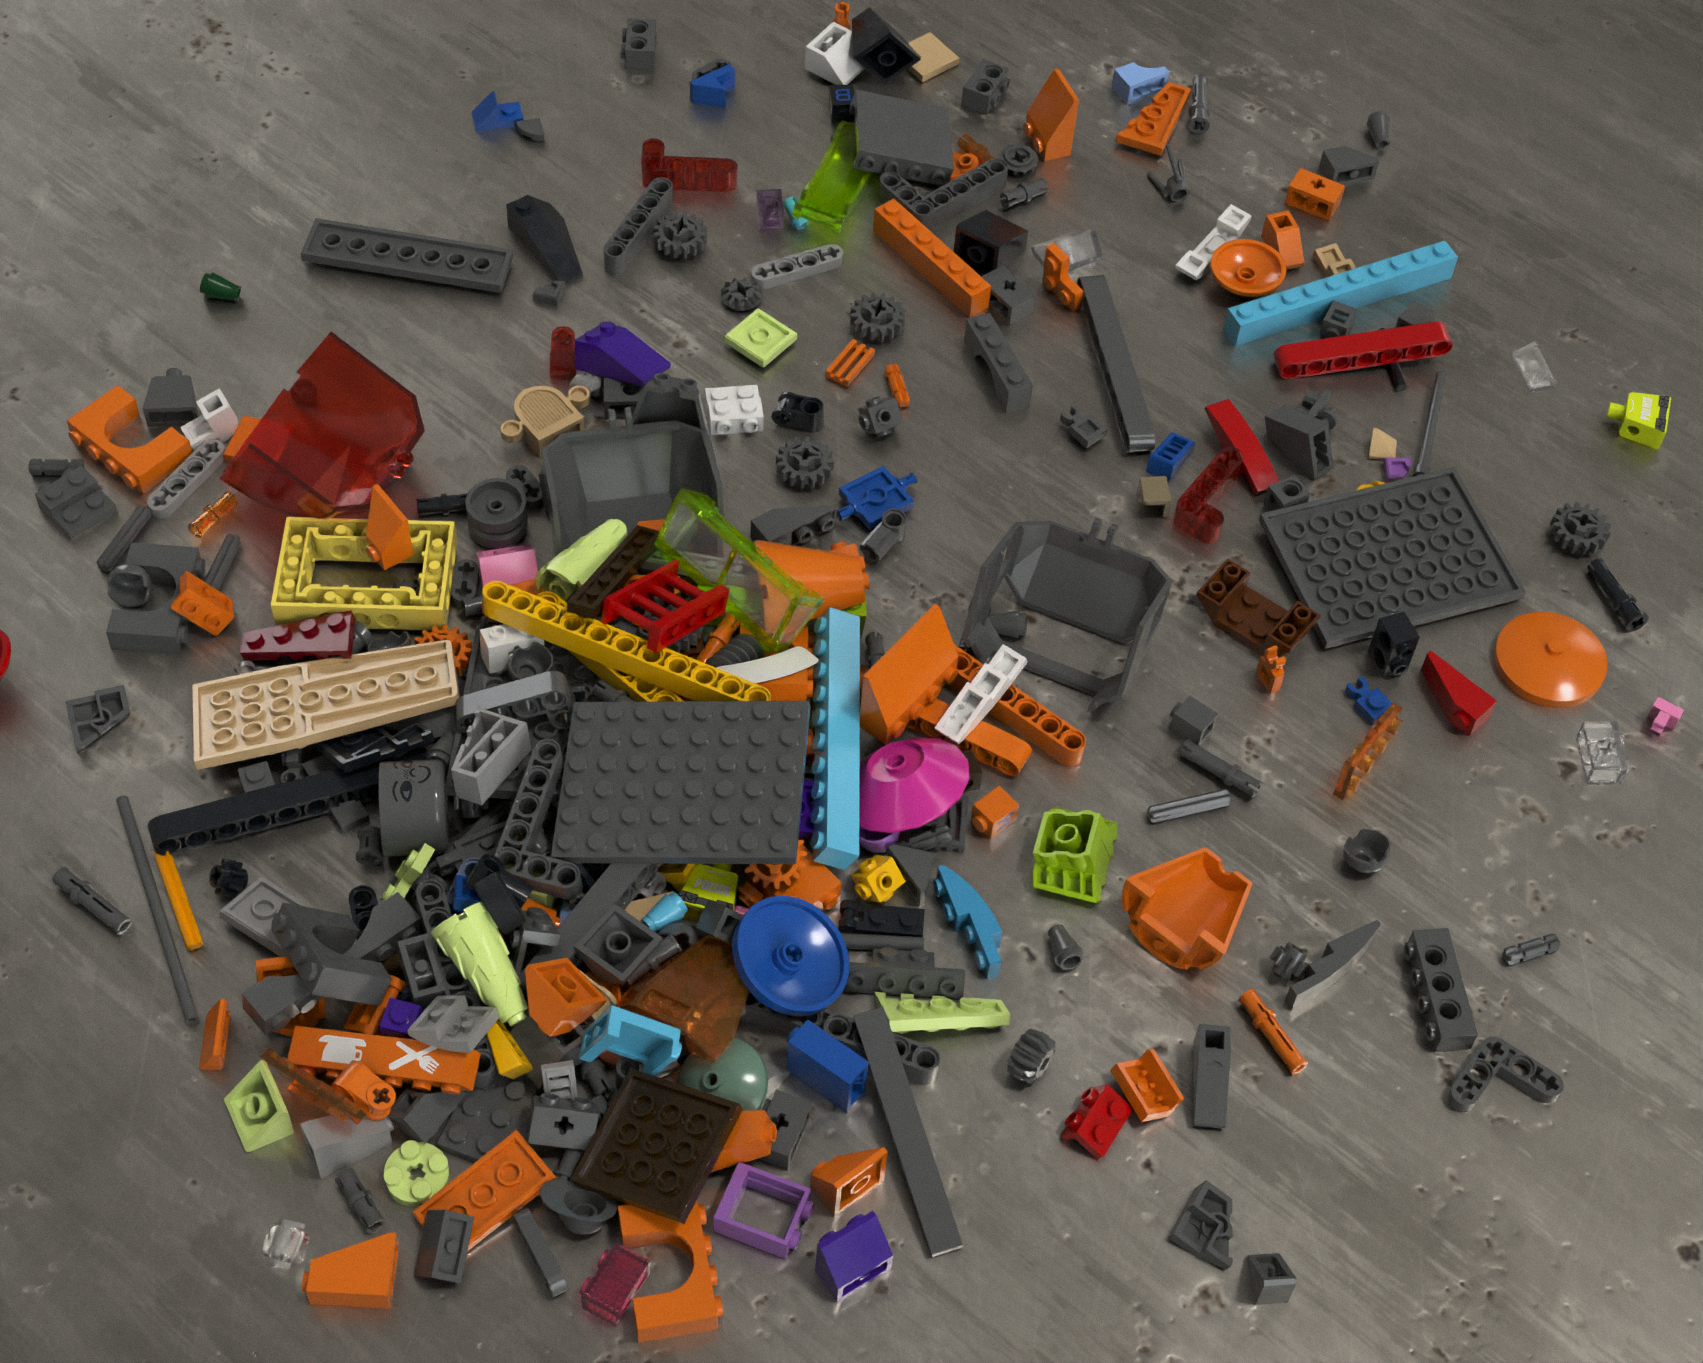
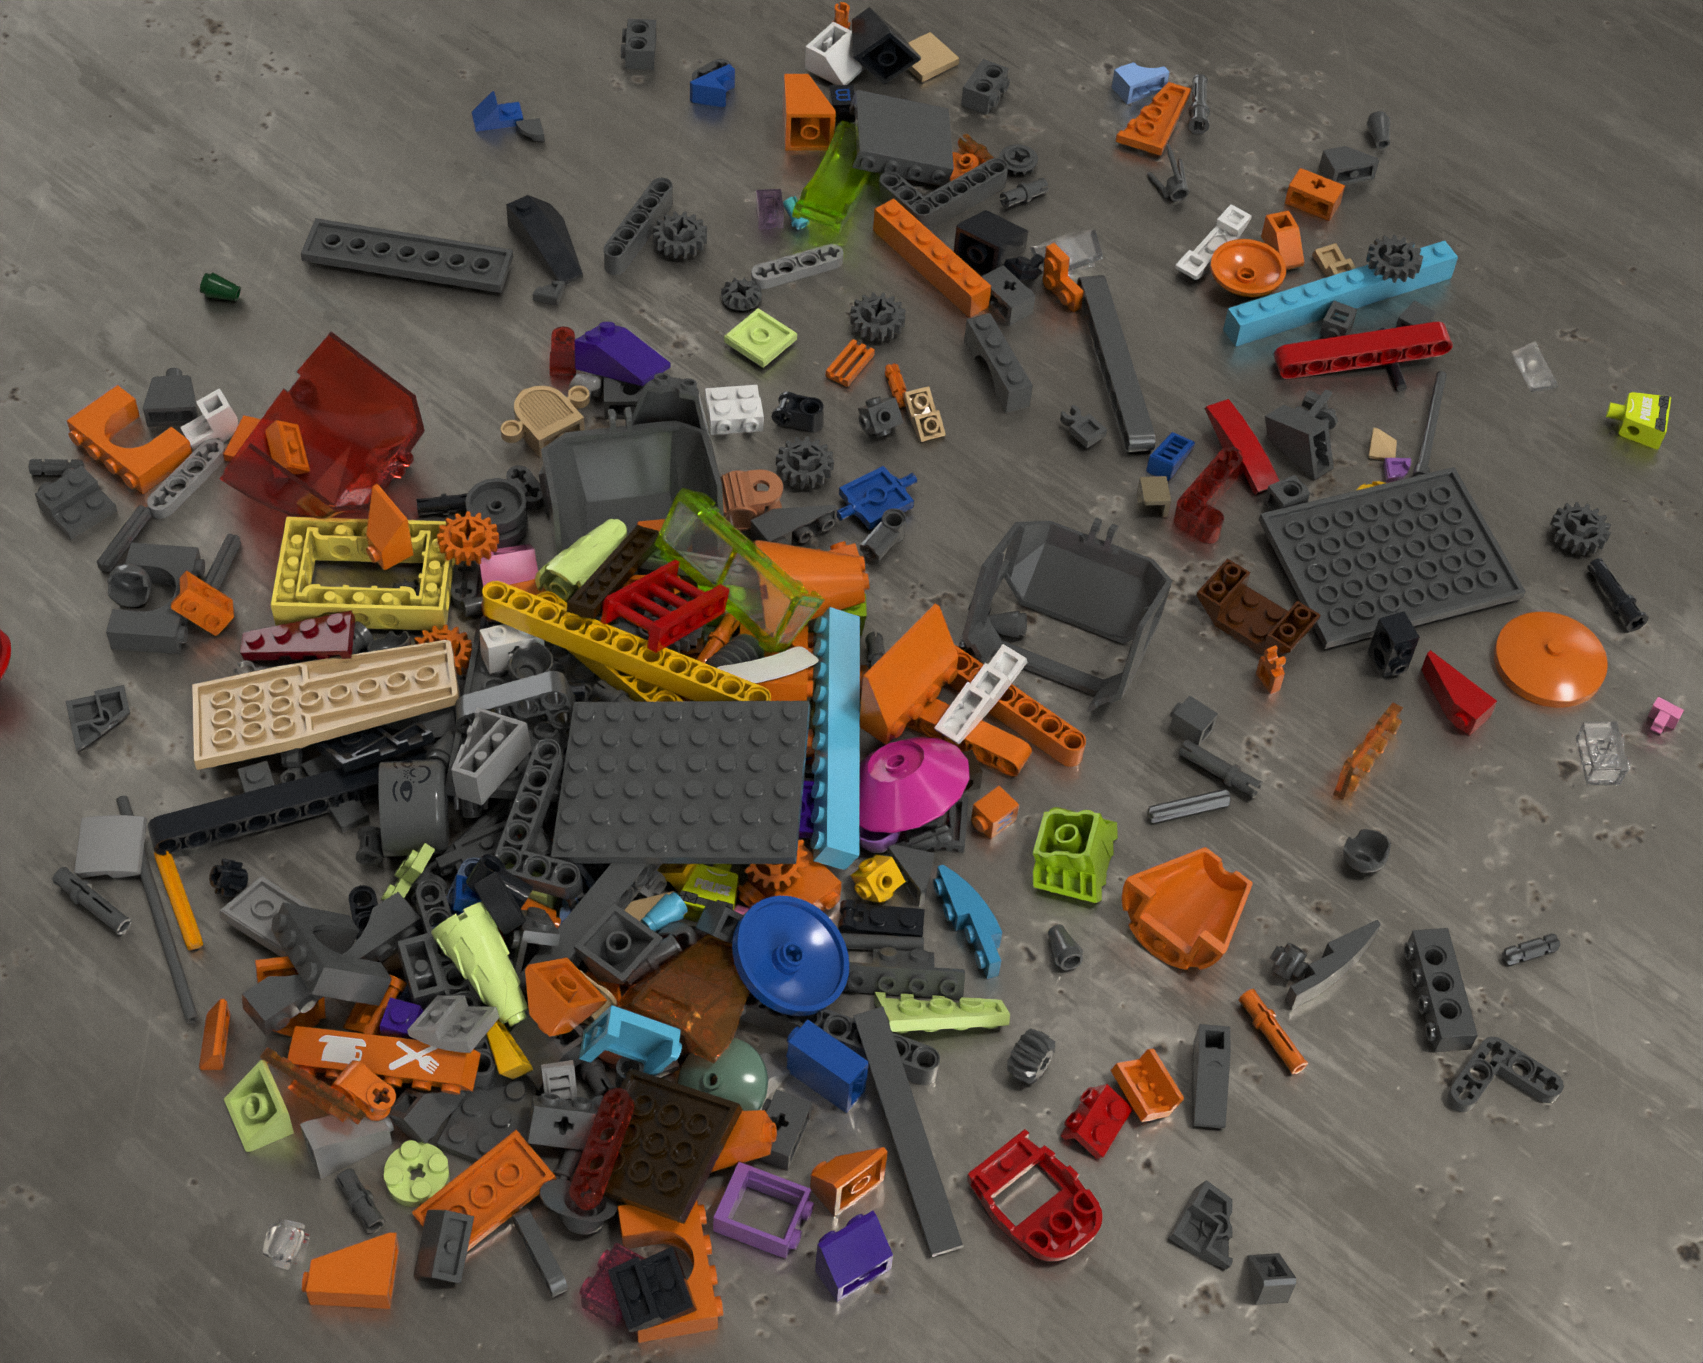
(110, 846): none -> light grey slope
(213, 514): clear orange pin -> none
(287, 446): none -> orange slope
(455, 543): none -> orange gear
(606, 1148): none -> clear red beam
(652, 1290): none -> black slope
(687, 172): clear red beam -> none
(742, 499): none -> nougat piece
(806, 115): none -> orange slope
(923, 415): none -> tan slope
(1025, 268): none -> black plate
(1052, 118): orange slope -> none
(1060, 1224): none -> red slope
(1368, 703): blue plate -> none
(1394, 258): none -> dark grey gear

